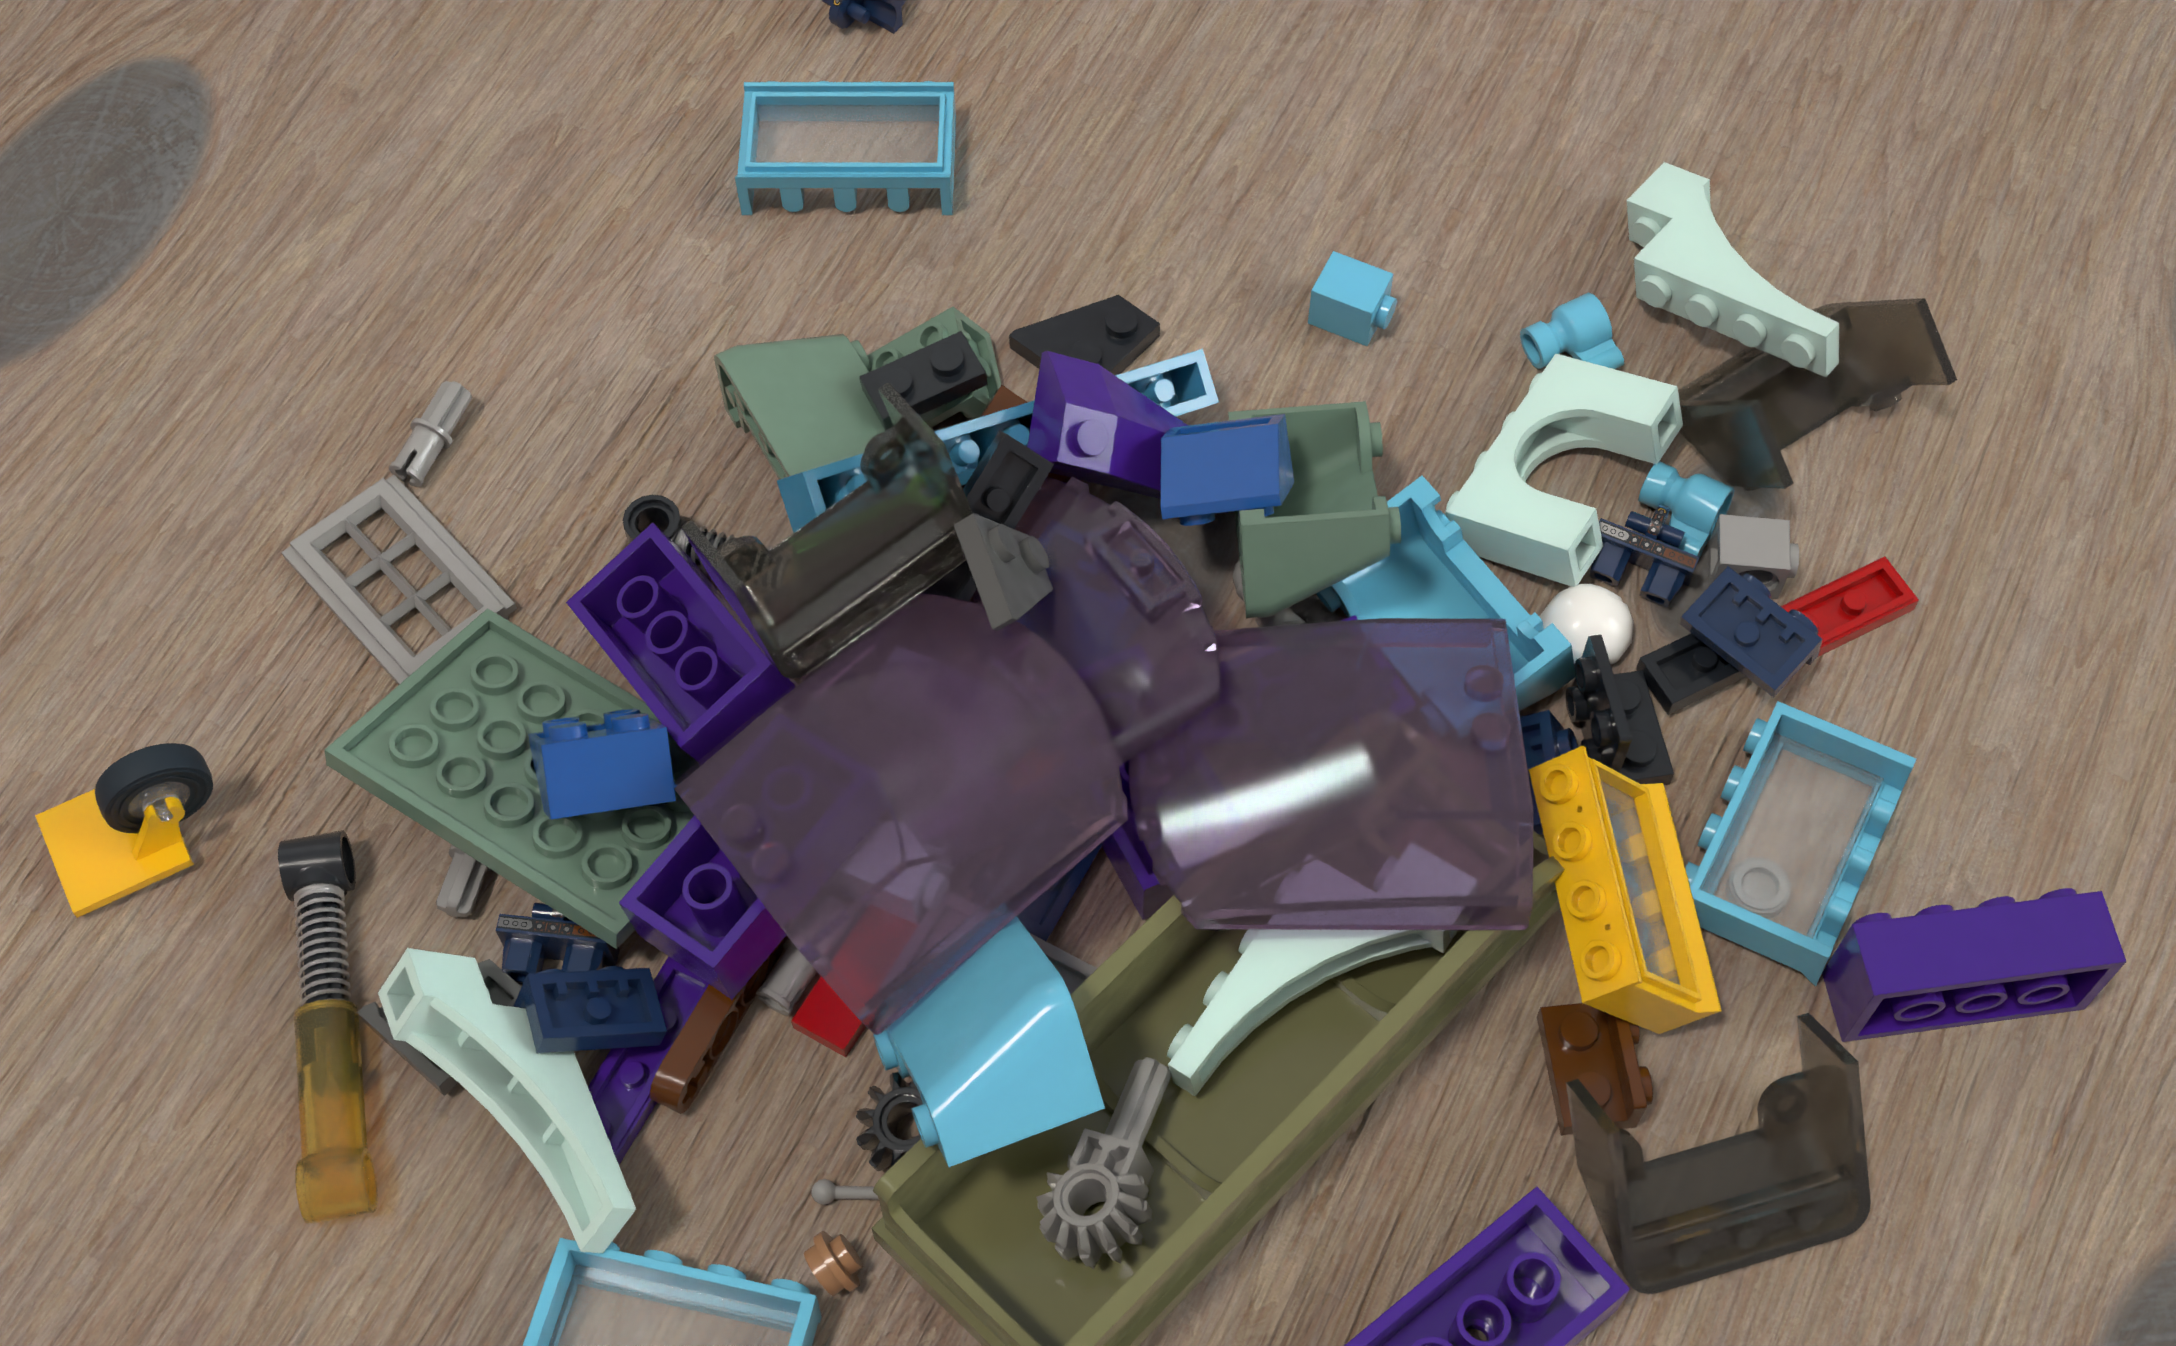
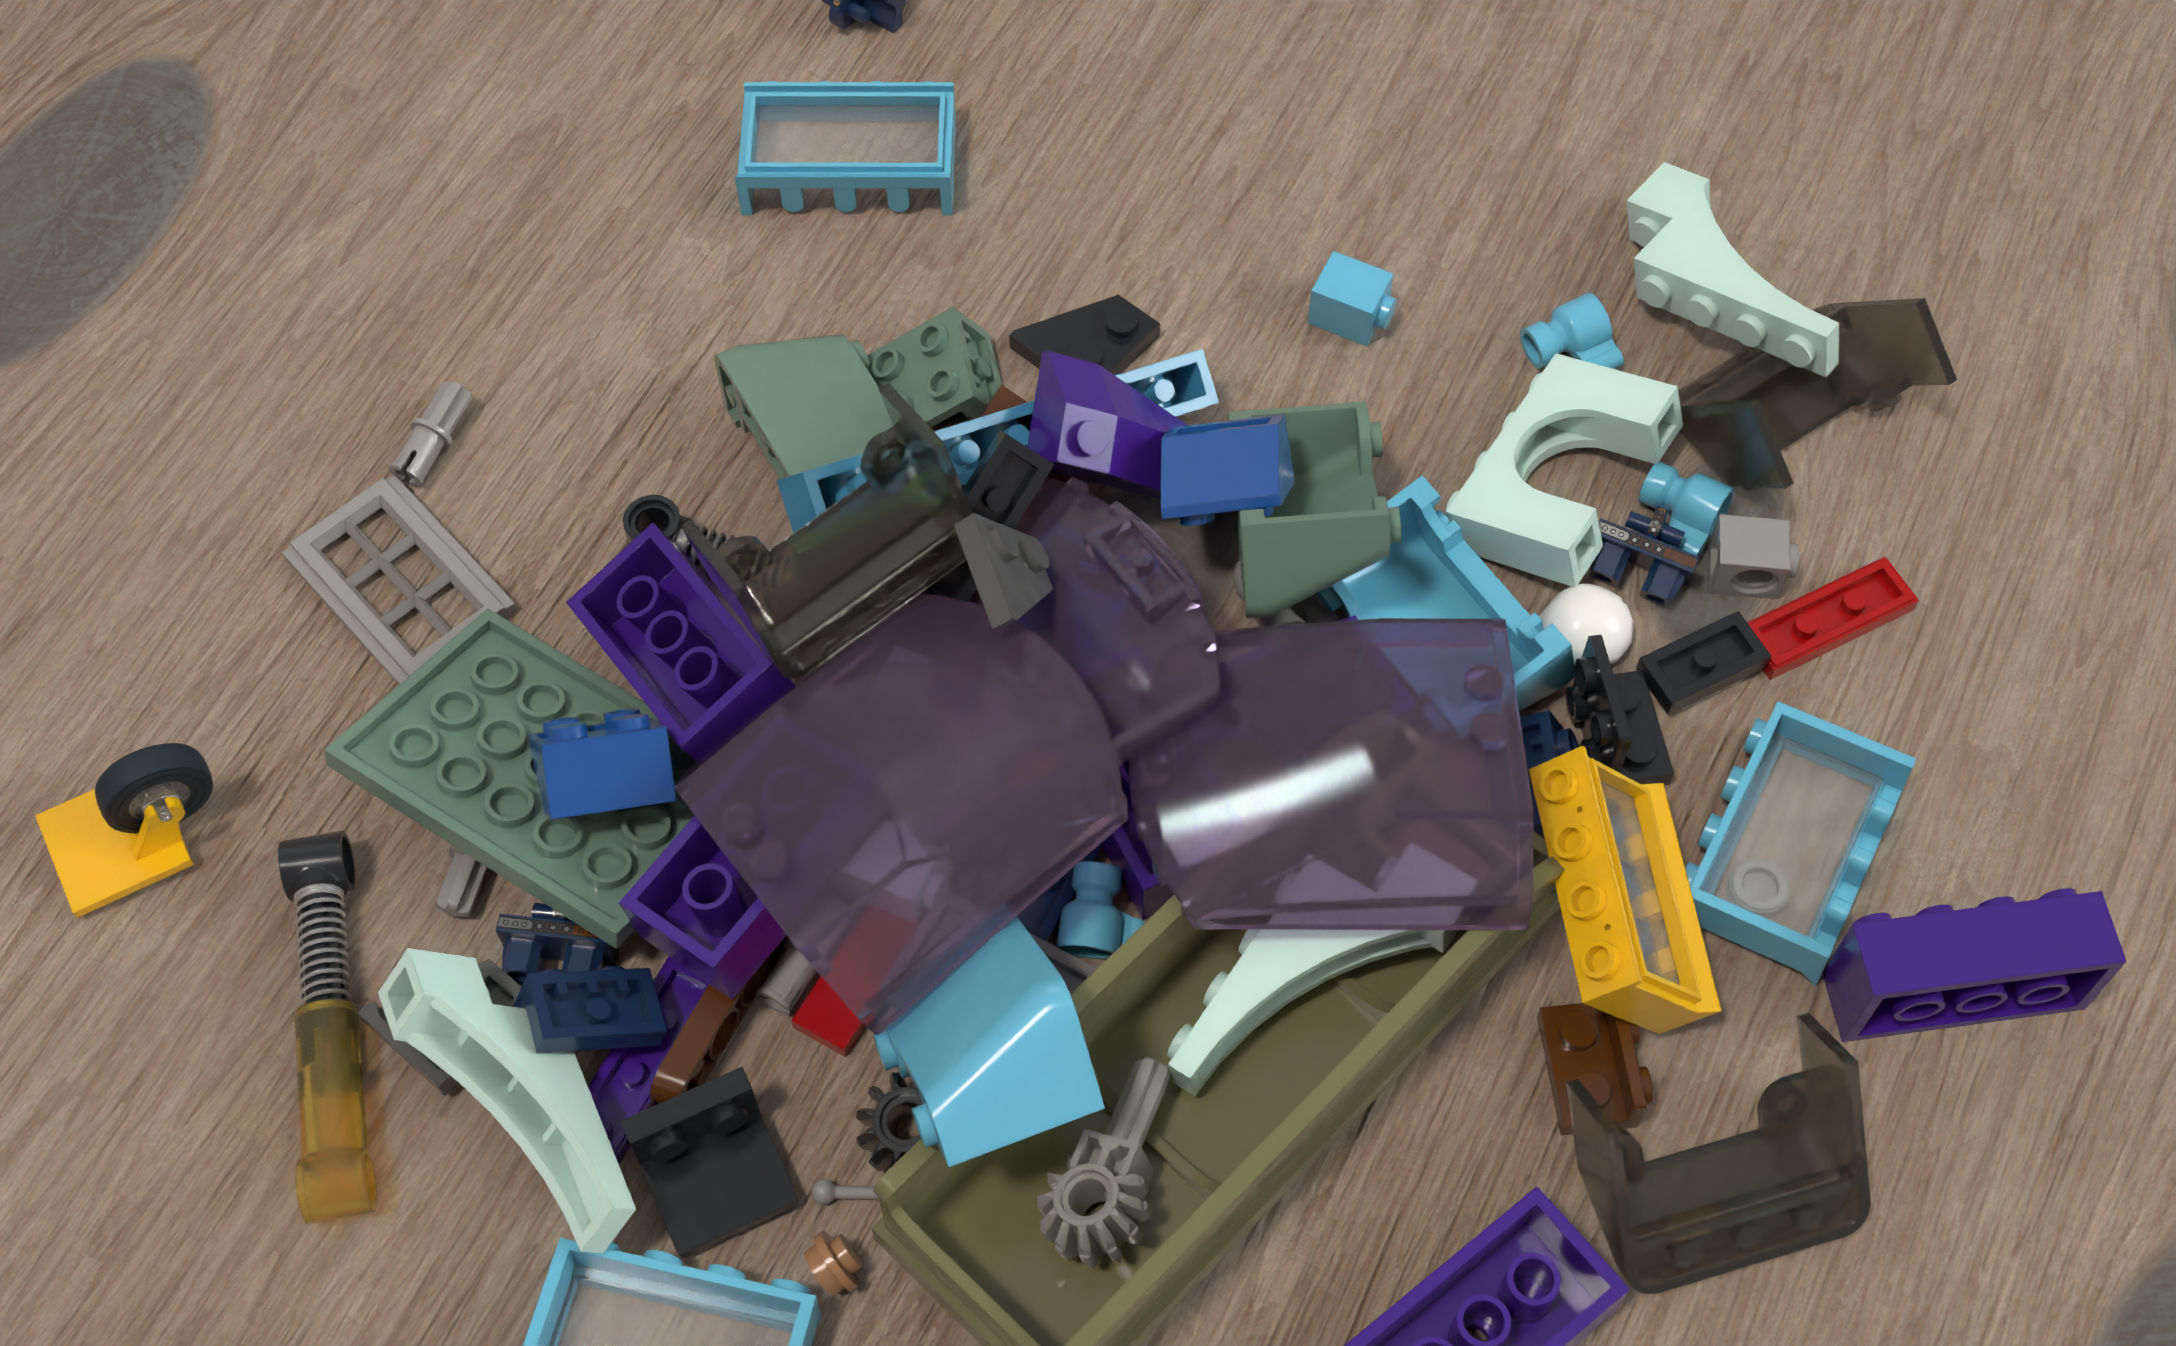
(710, 1162): none -> black bracket
(927, 377): black plate -> none
(1091, 922): none -> medium azure piece
(1752, 630): dark blue bracket -> none

